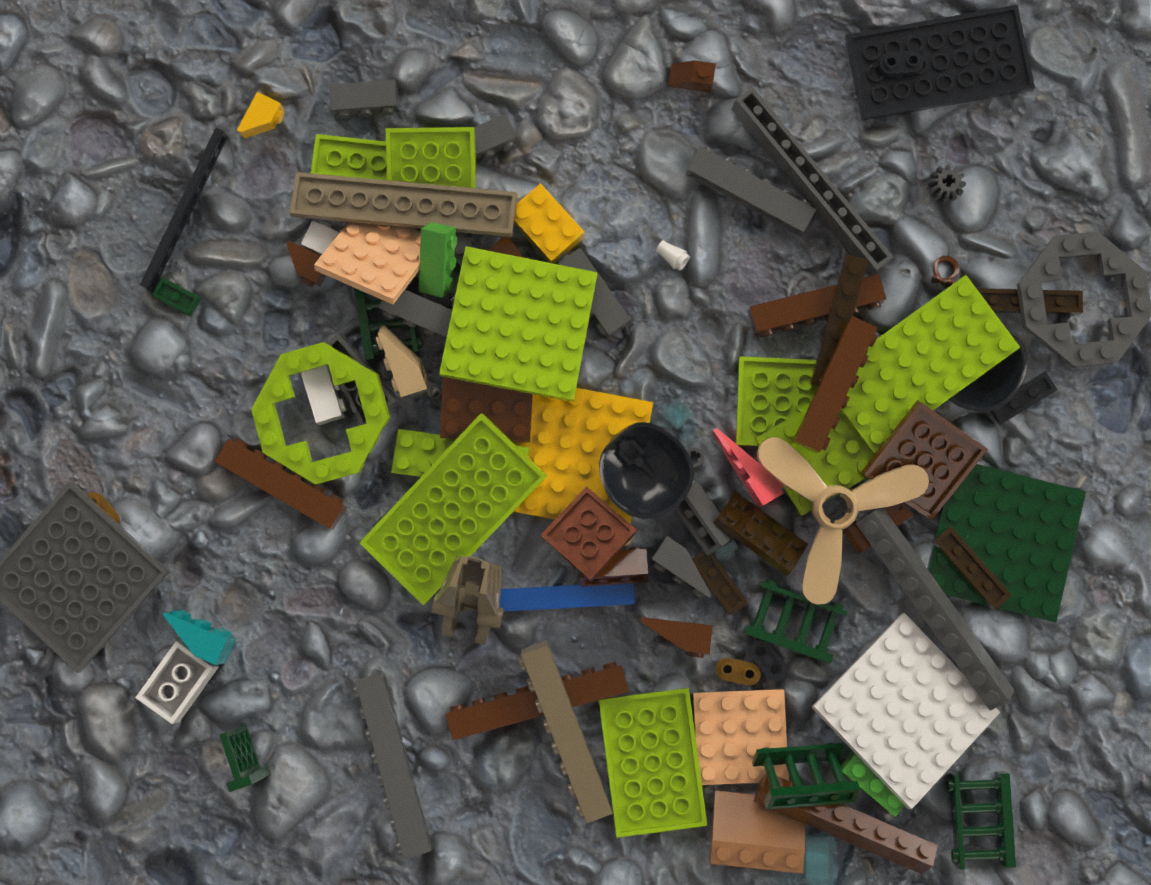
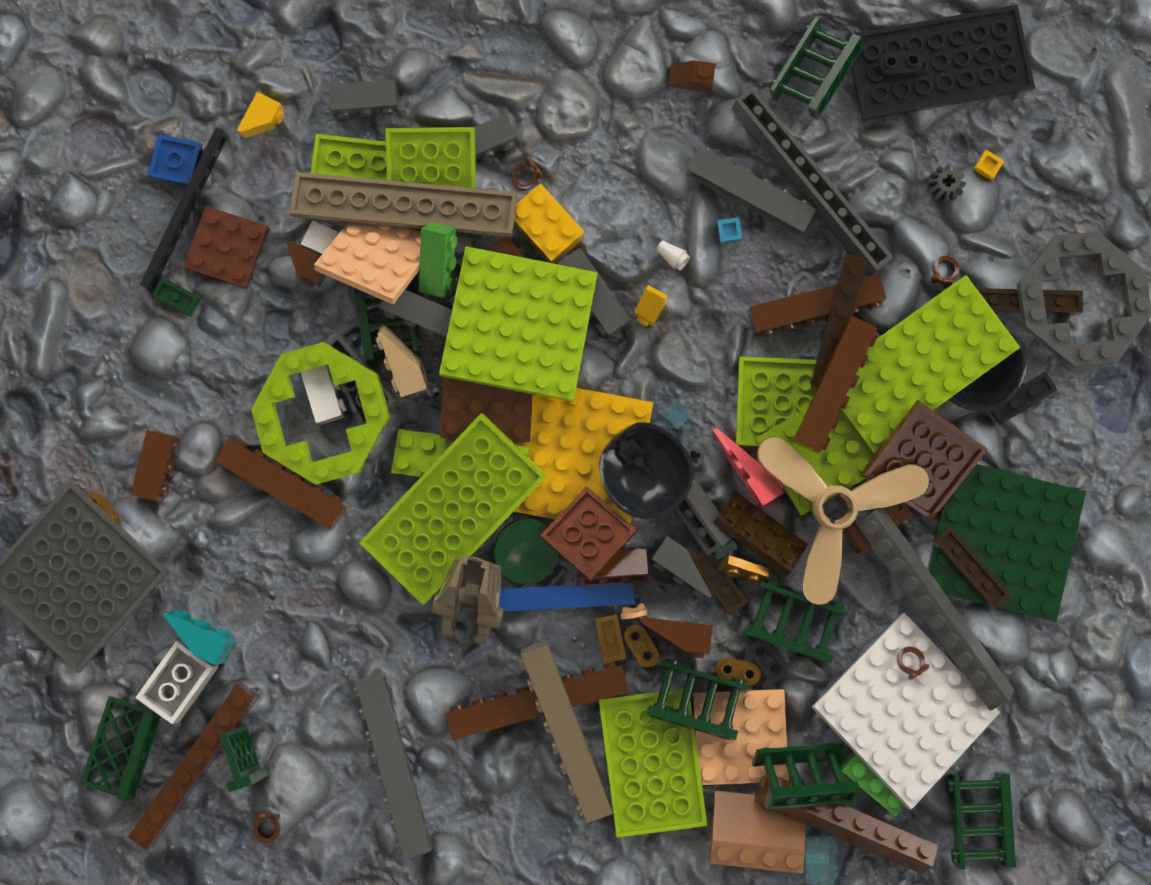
(136, 757): none -> dark green fence
(155, 466): none -> reddish brown brick
(174, 159): none -> blue plate
(192, 767): none -> reddish brown brick
(226, 247): none -> copper plate
(274, 817): none -> reddish brown piece
(523, 552): none -> dark green piece
(529, 163): none -> reddish brown piece
(610, 638): none -> pearl gold plate
(628, 613): none -> light nougat piece
(641, 645): none -> pearl gold plate
(650, 306): none -> yellow slope
(681, 716): none -> dark green fence
(729, 230): none -> dark azure plate
(740, 568): none -> pearl gold plate
(828, 84): none -> dark green fence
(922, 666): none -> reddish brown piece
(988, 165): none -> yellow tile

